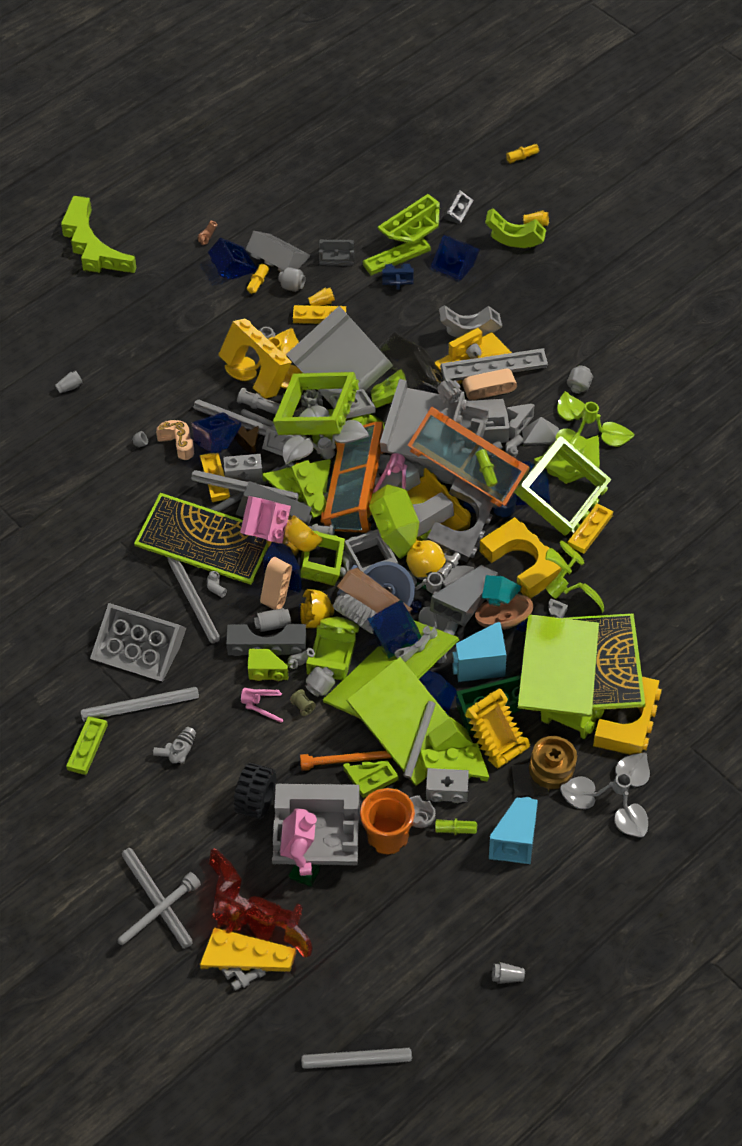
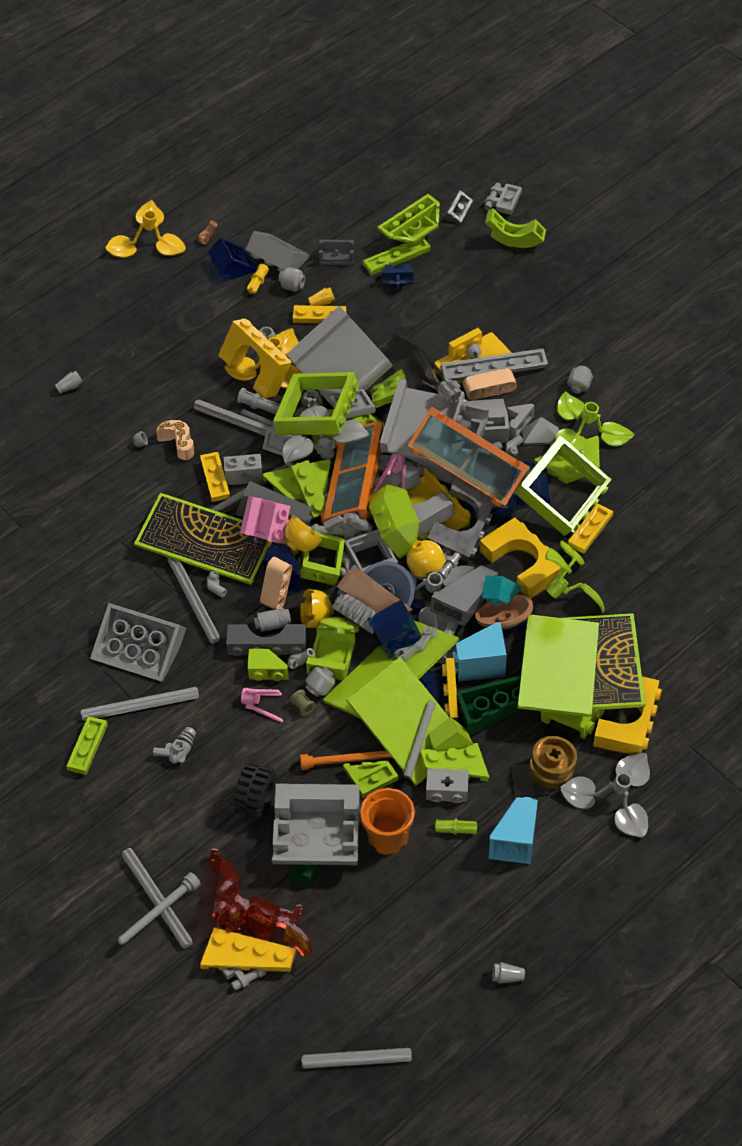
(95, 253): lime arch -> none
(149, 218): none -> yellow plant
(215, 432): clear blue slope -> none
(233, 484): light grey axle -> none
(248, 440): dark brown slope -> none
(297, 837): bright pink torso -> none
(347, 526): none -> light grey plate
(424, 812): light grey hair -> none
(449, 689): none -> yellow plate
(454, 257): clear blue slope -> none
(457, 325): light grey arch -> none
(486, 468): lime axle -> none
(495, 729): yellow piece -> none
(508, 198): none -> light grey plate
(522, 153): yellow axle -> none
(542, 217): yellow cone -> none
(557, 609): light grey tile -> none

